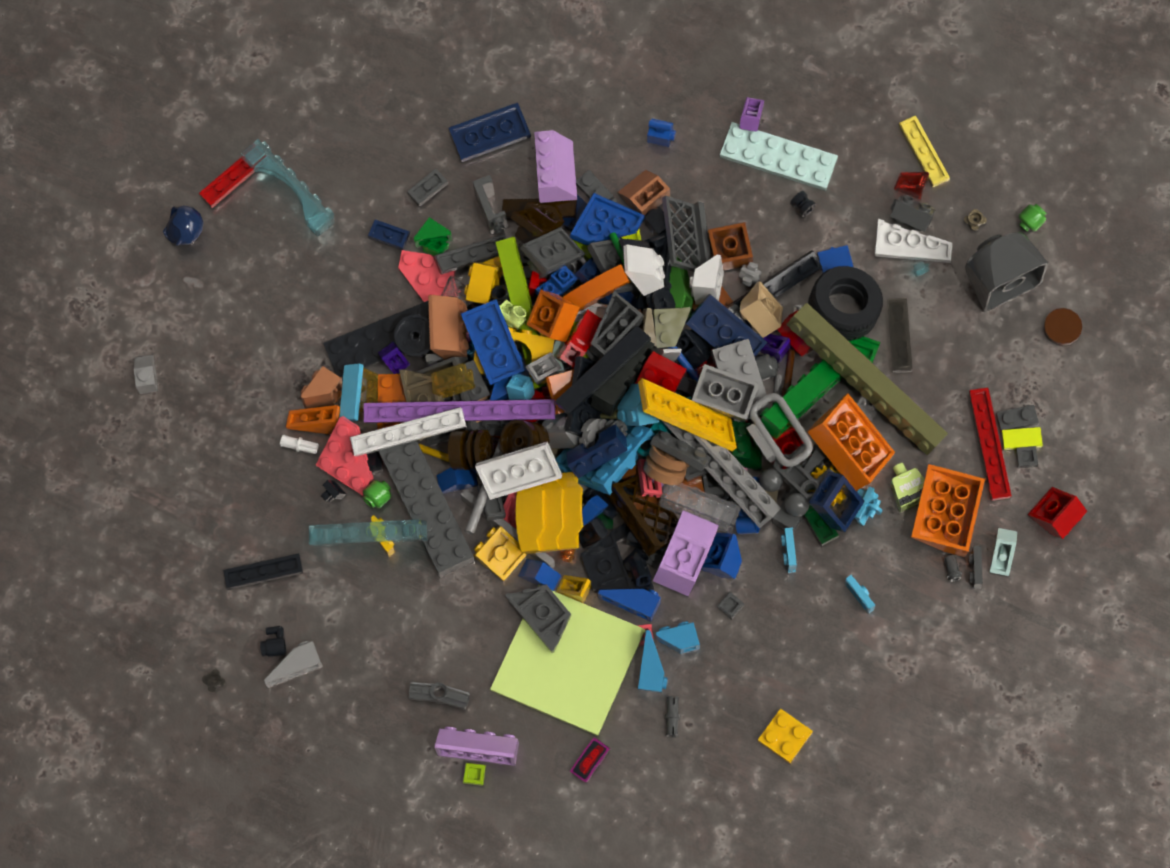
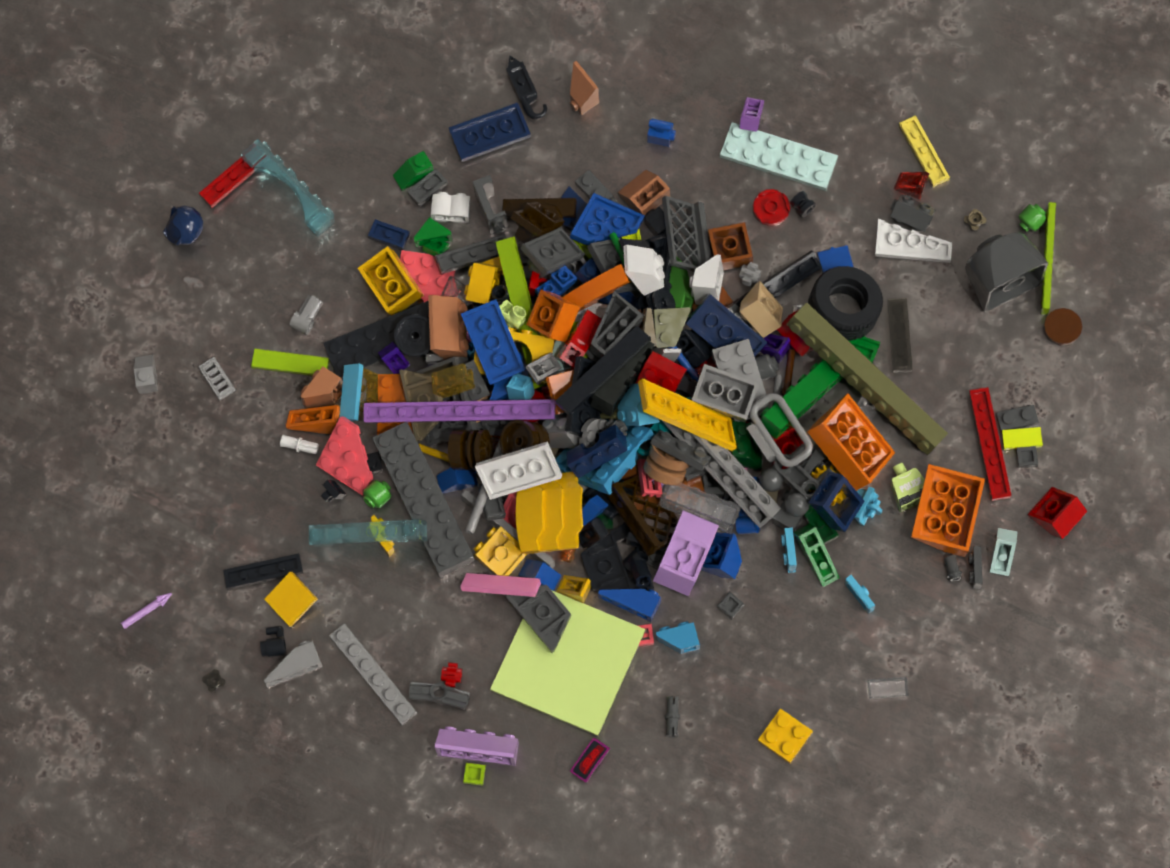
(161, 600): none -> lavender piece
(206, 366): none -> light grey slope
(288, 362): none -> lime tile
(291, 599): none -> yellow tile
(304, 319): none -> light grey piece
(373, 674): none -> light grey plate
(390, 281): none -> yellow brick
(408, 432): white tile -> none
(413, 171): none -> green slope
(450, 207): none -> white brick
(451, 674): none -> red gear
(500, 584): none -> bright pink tile
(524, 87): none -> black plate
(555, 167): lavender slope -> none
(583, 91): none -> nougat slope
(651, 672): dark azure slope -> none
(771, 207): none -> red tile
(816, 554): none -> green slope
(888, 687): none -> clear tile
(920, 268): clear light blue plate -> none
(1048, 255): none -> lime tile

